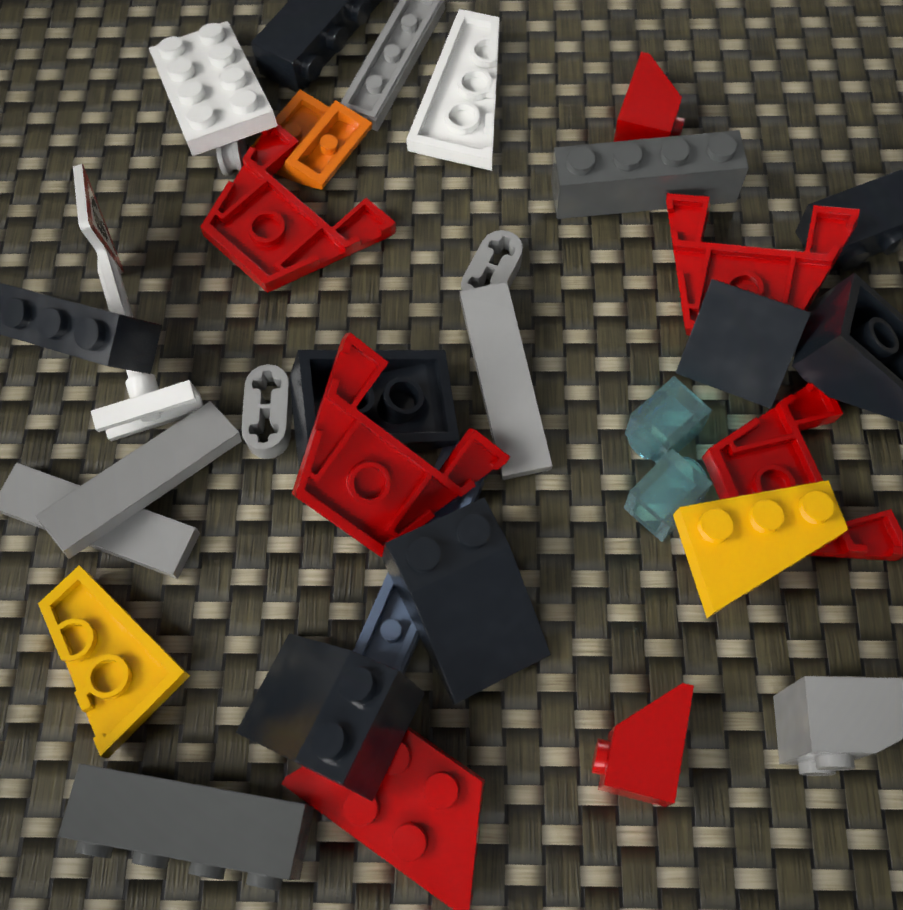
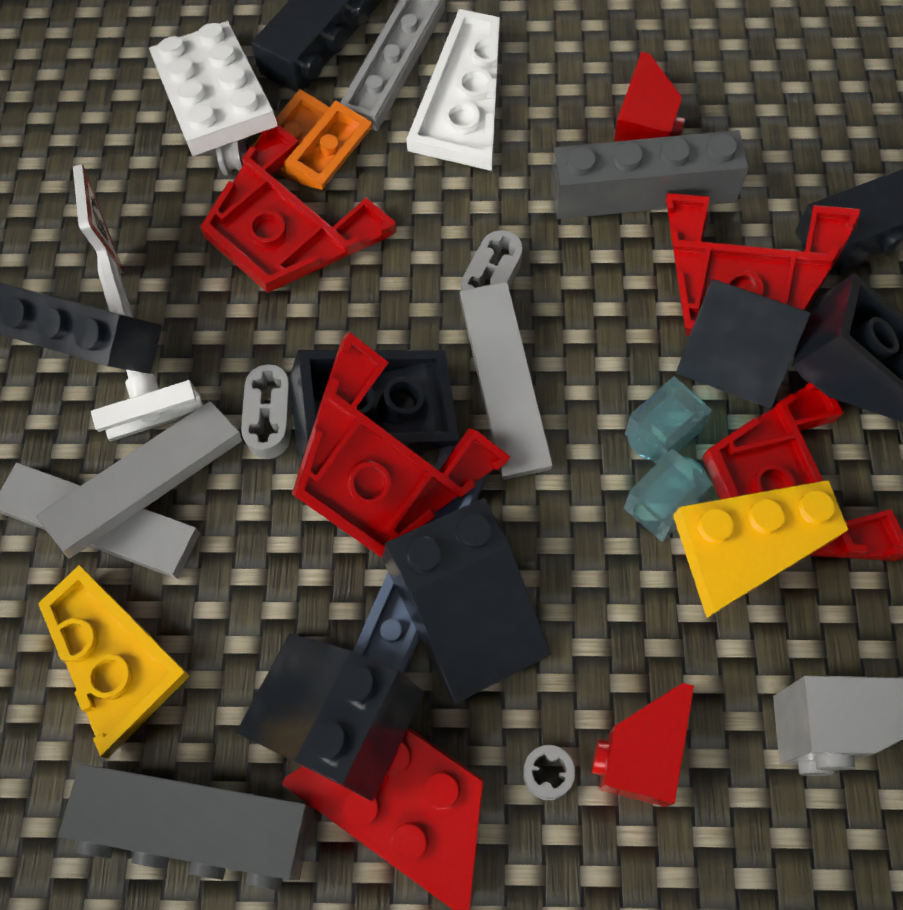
(551, 754): none -> light grey bush

